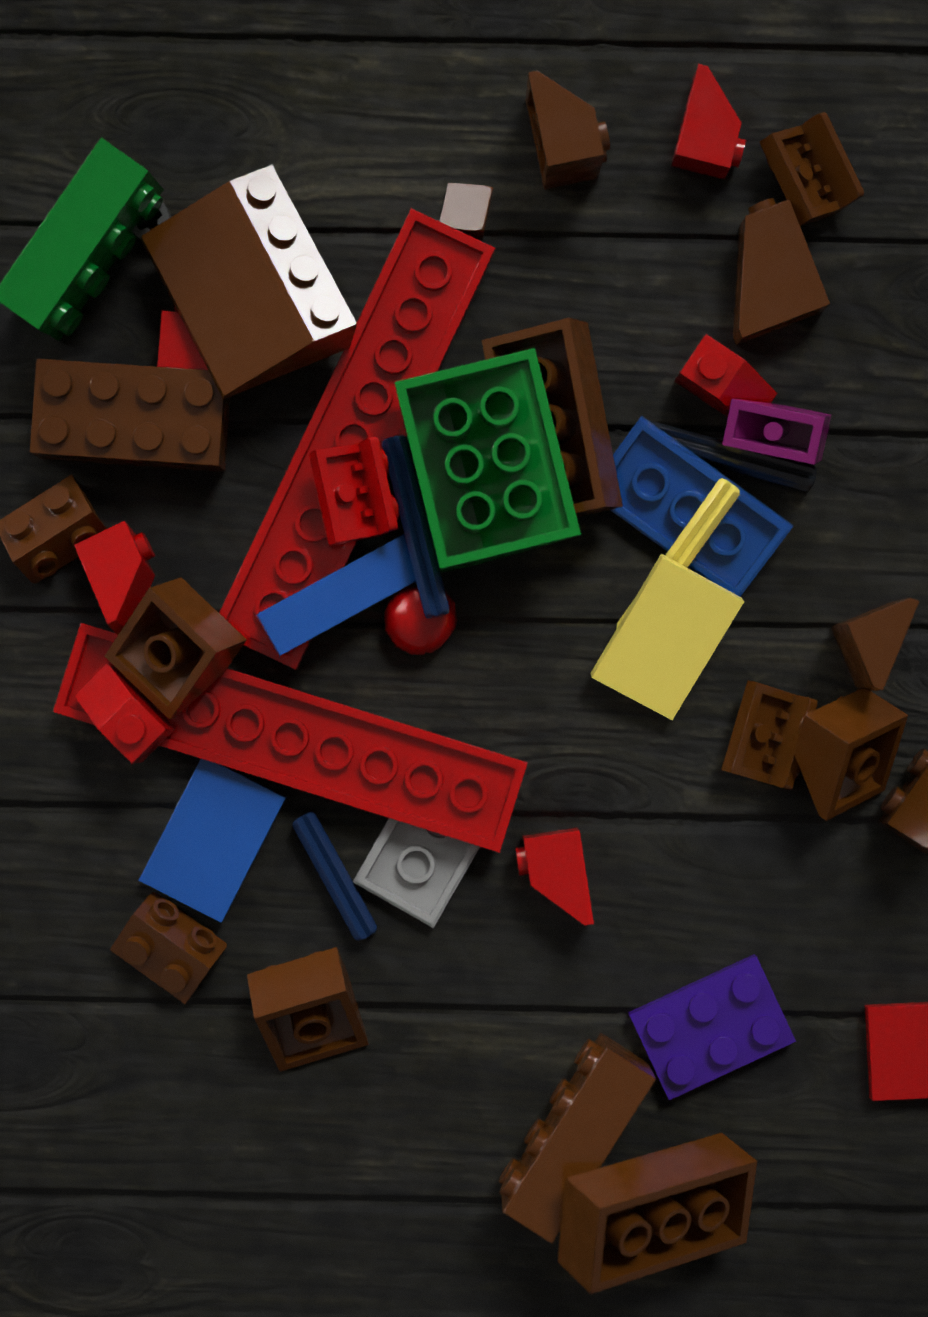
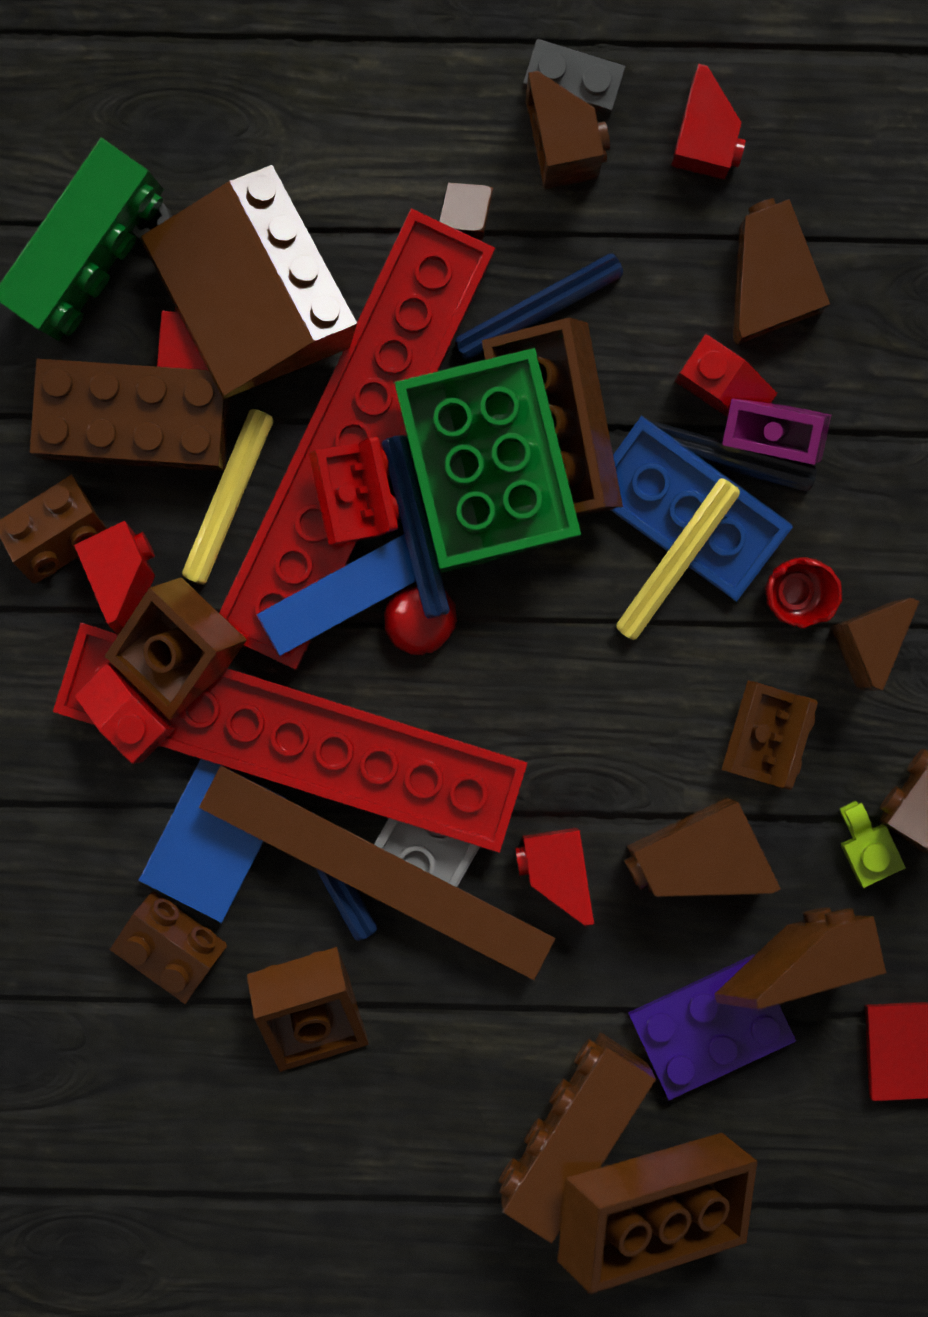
(227, 496): none -> light yellow axle
(377, 872): none -> reddish brown tile
(541, 304): none -> dark blue axle
(582, 74): none -> dark grey plate
(666, 637): light yellow tile -> none
(703, 856): none -> reddish brown slope
(803, 592): none -> red hair
(807, 959): none -> reddish brown slope
(812, 169): reddish brown bracket -> none
(848, 750): reddish brown slope -> none
(870, 850): none -> lime plate

